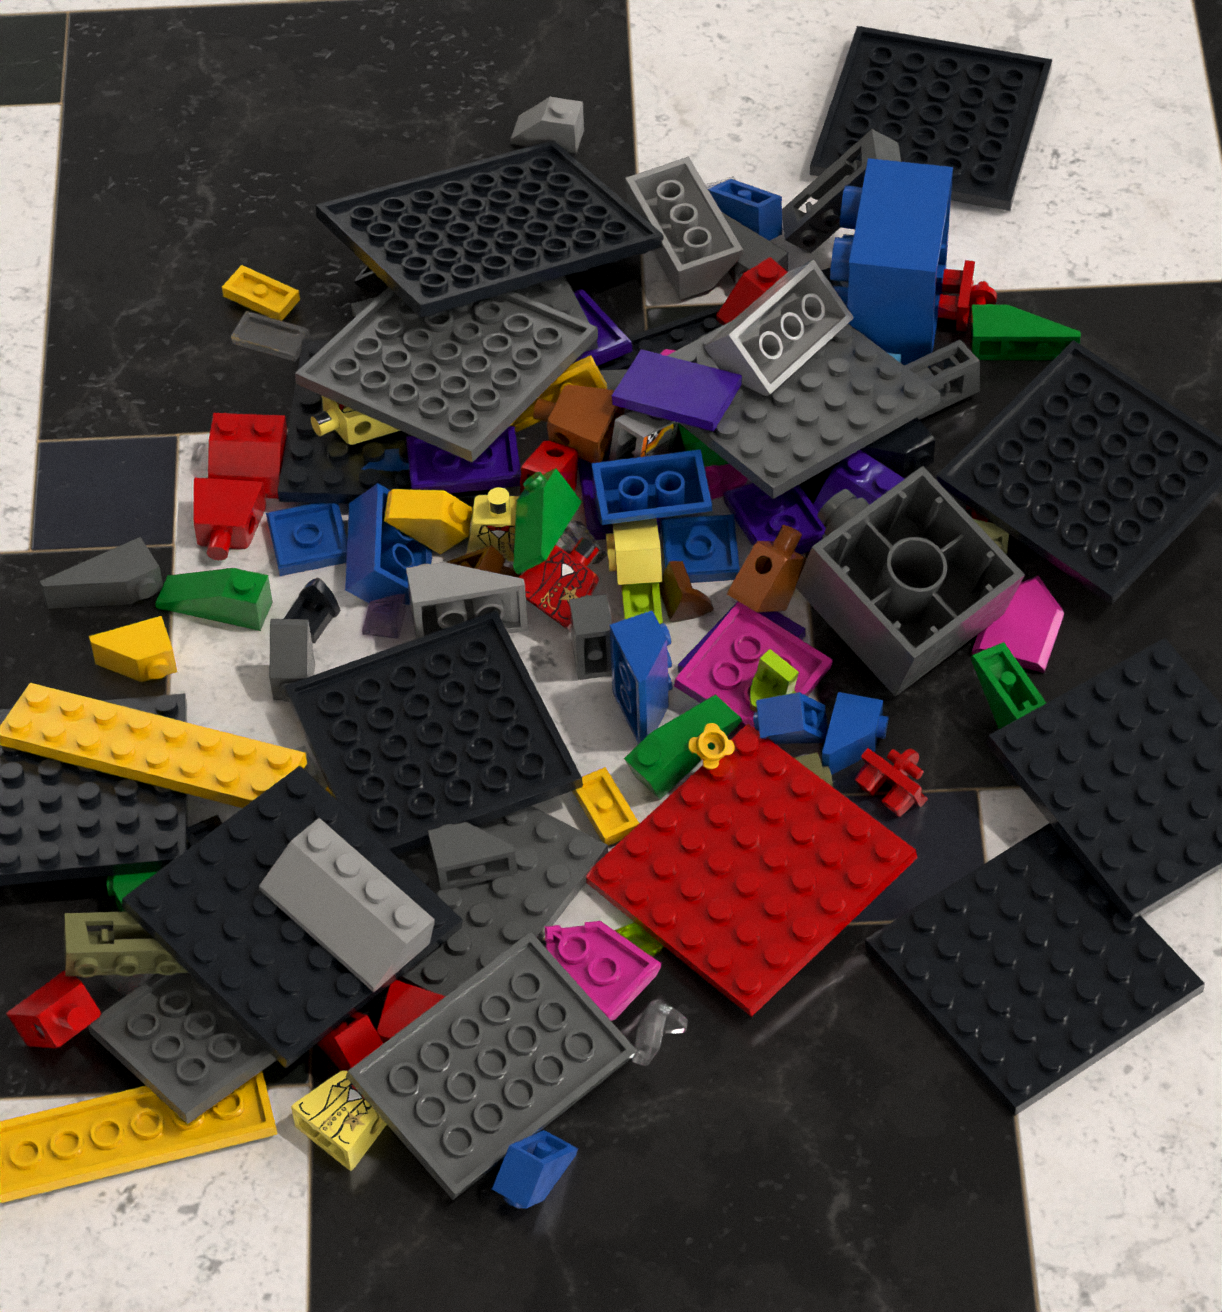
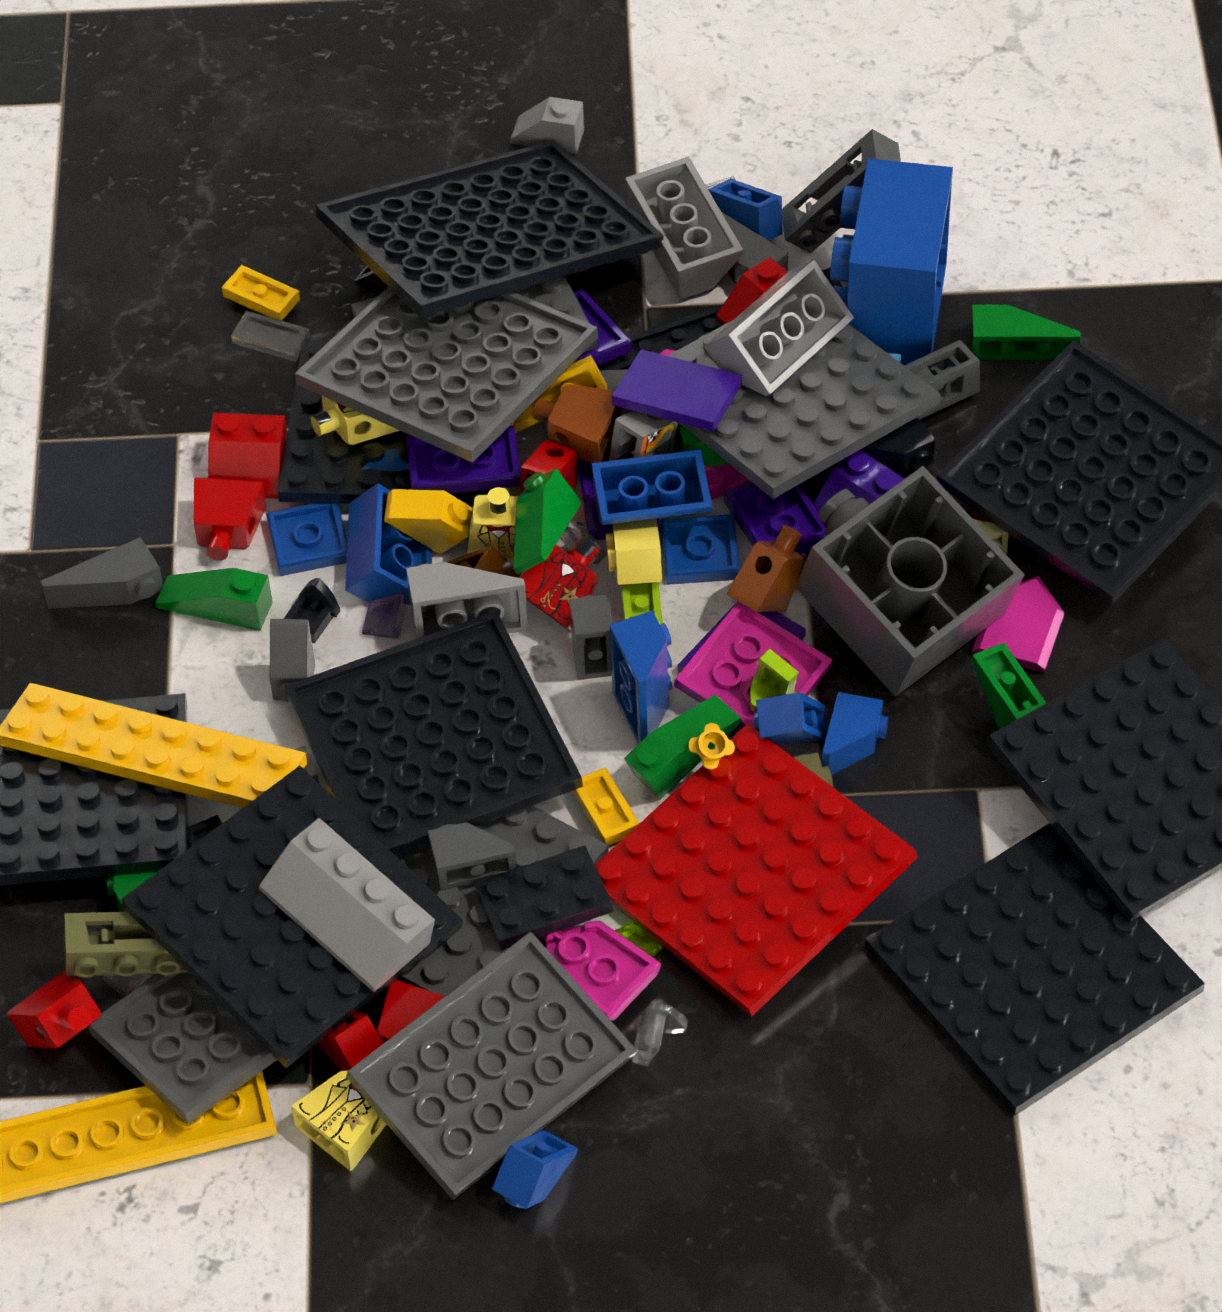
(136, 650): yellow slope -> none
(543, 897): none -> black plate
(678, 595): reddish brown tile -> none
(904, 790): red hips -> none
(941, 107): black plate -> none
(962, 283): red hips -> none

